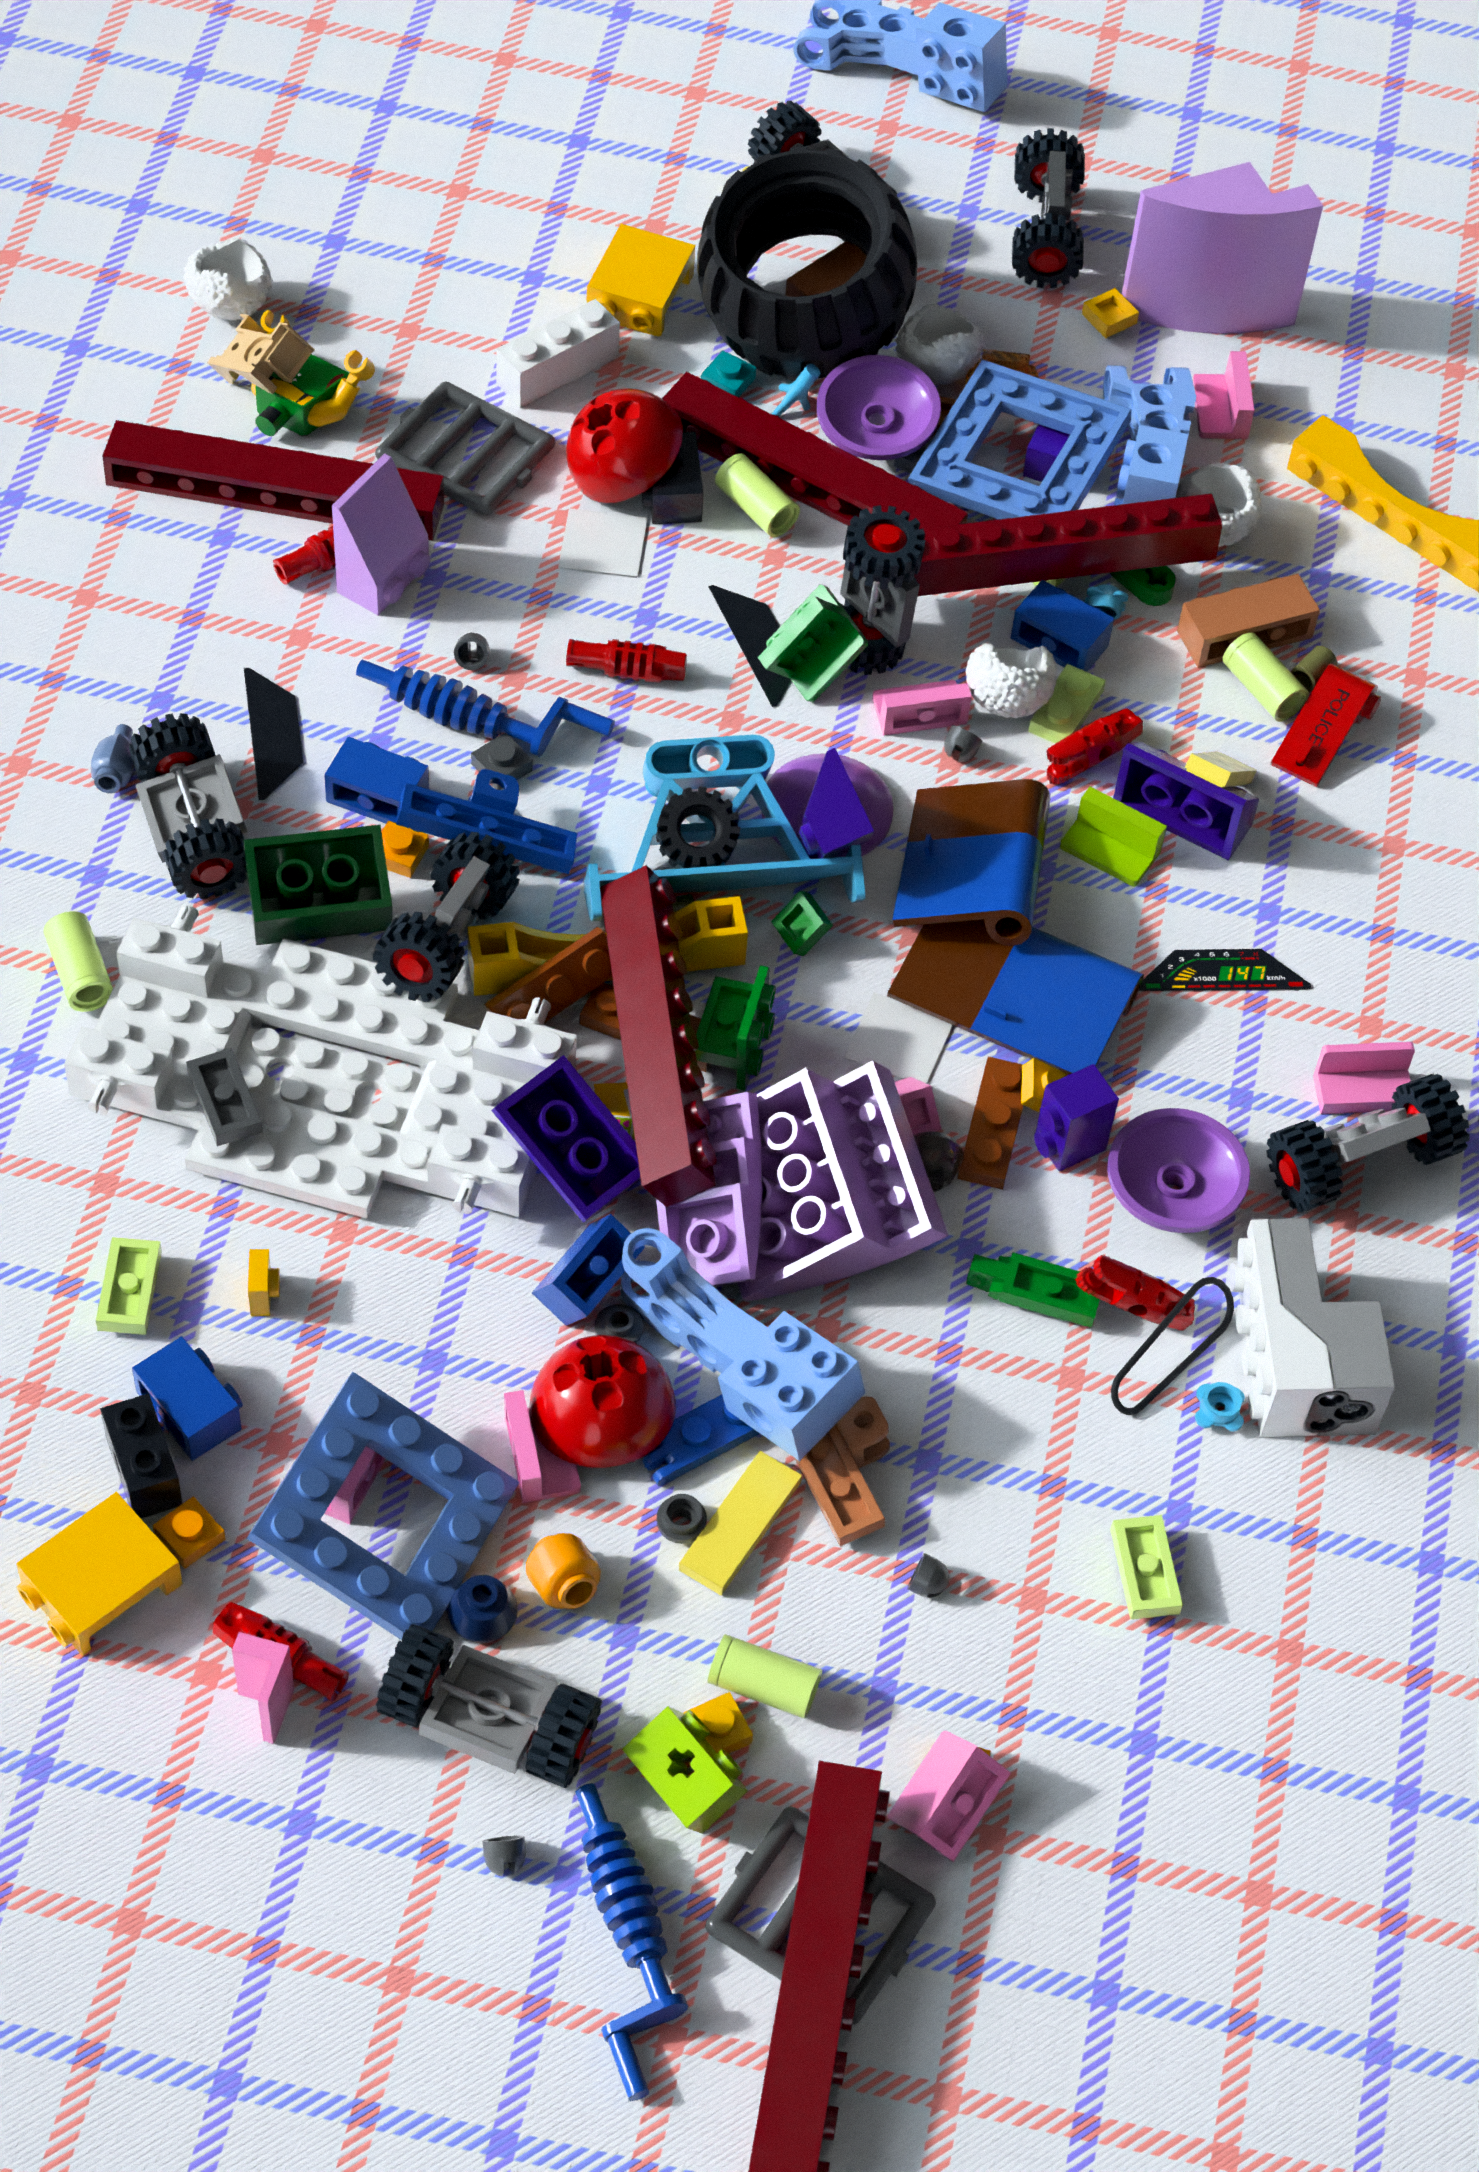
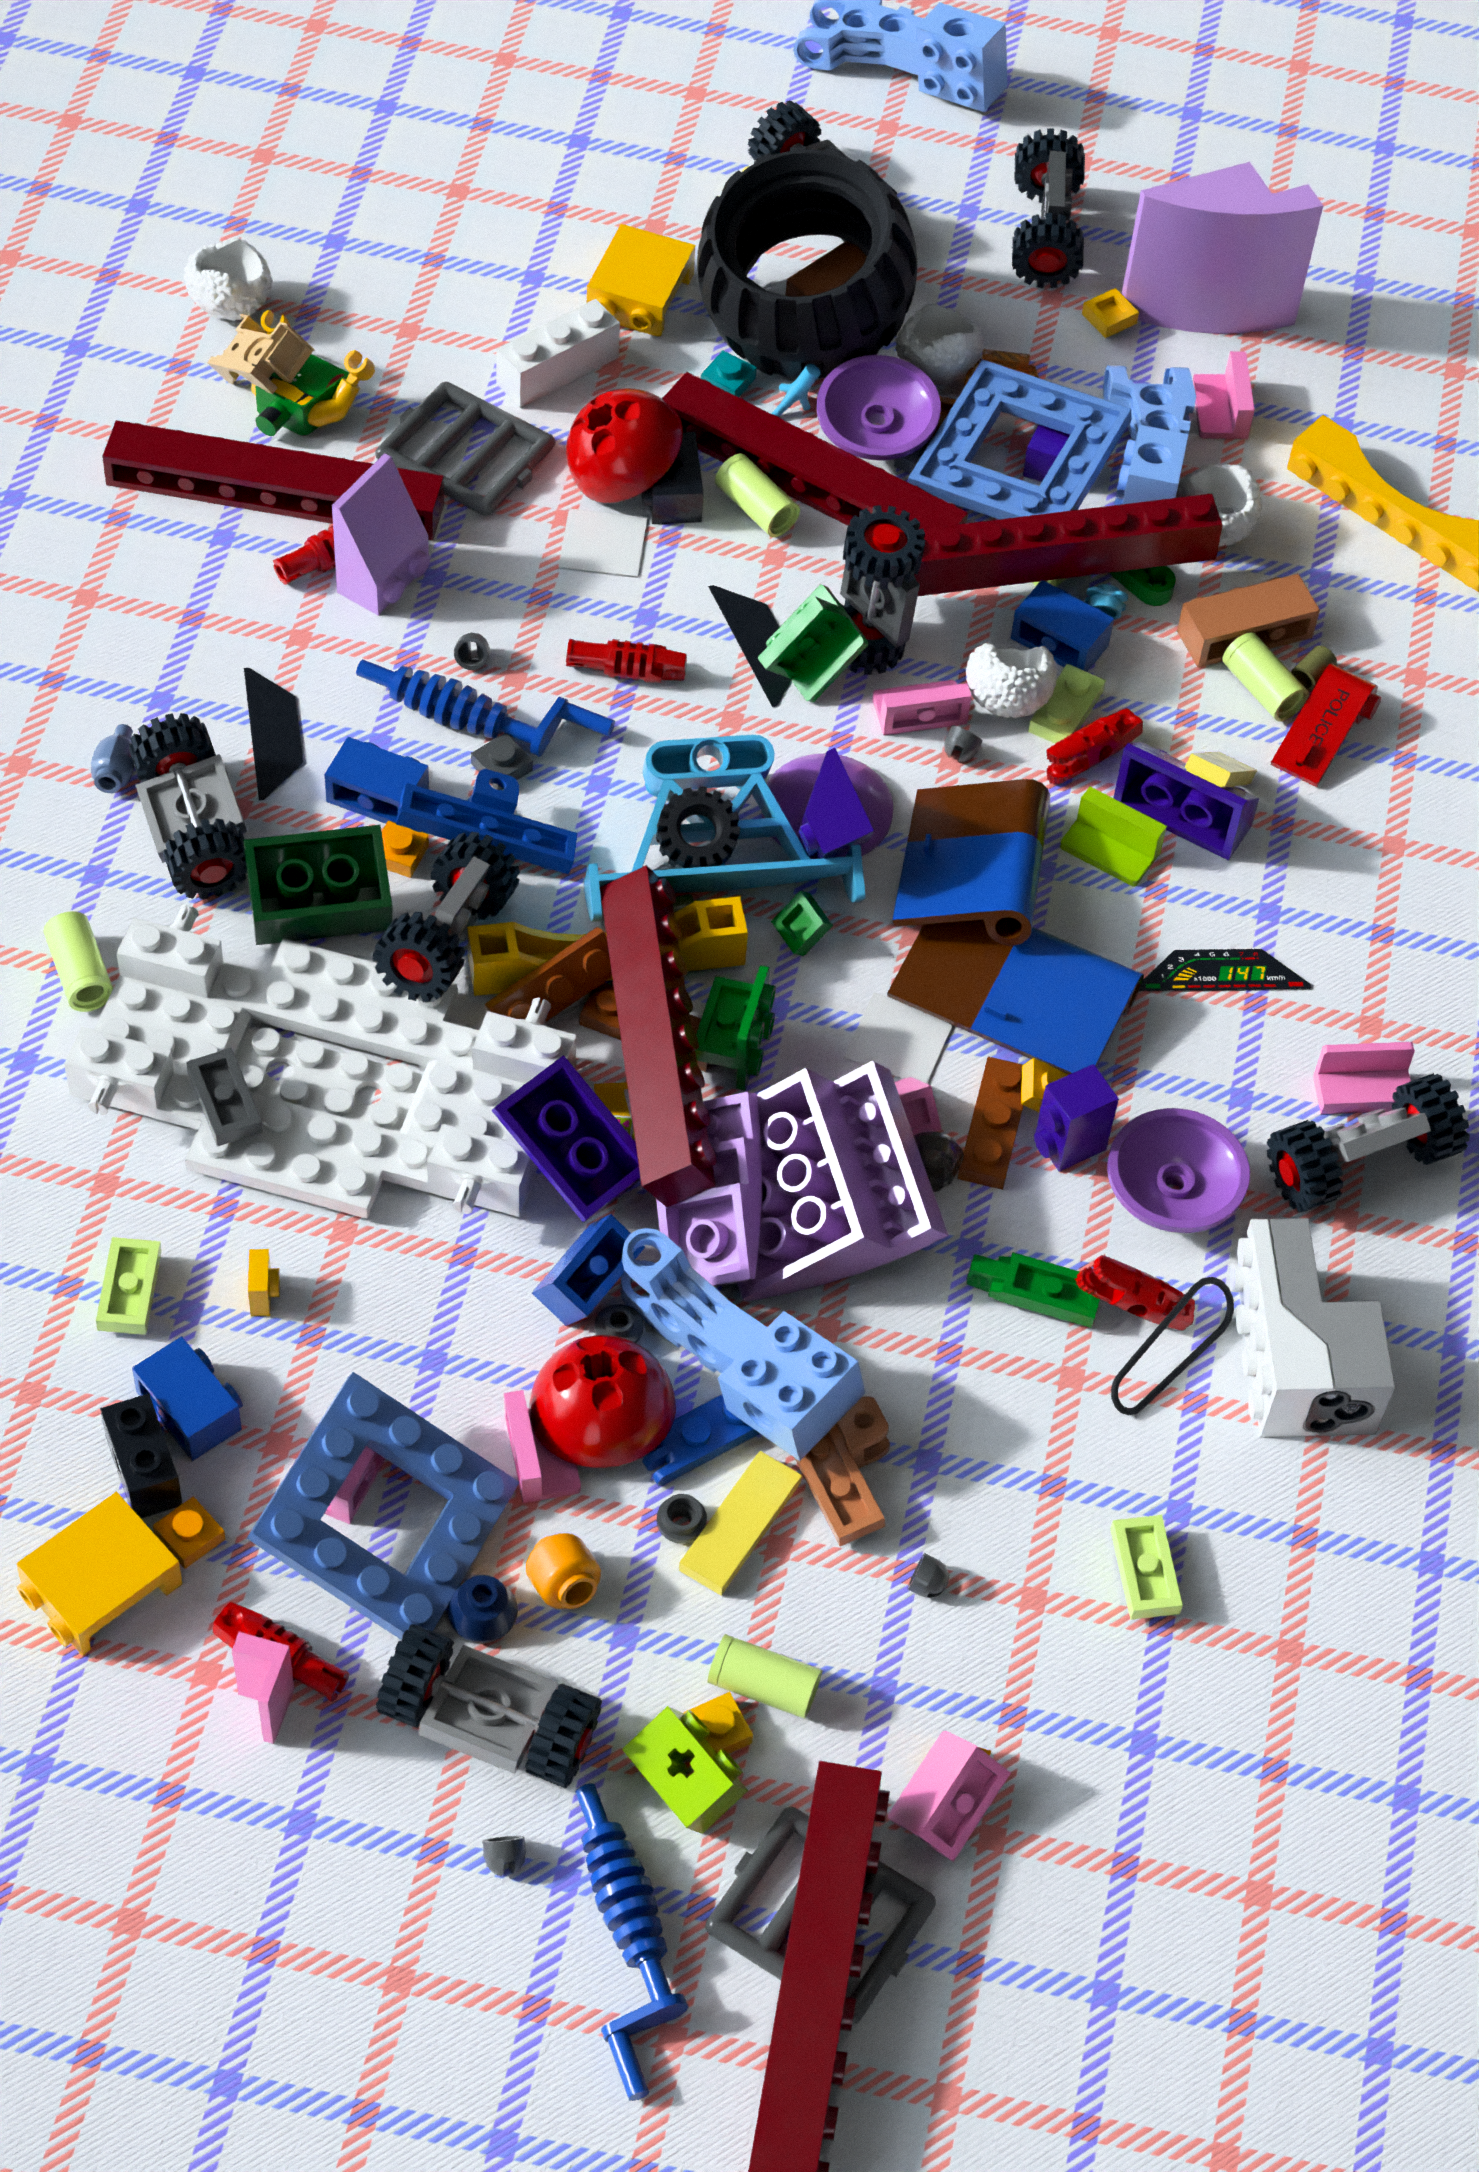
(1224, 1395): medium azure plate -> none

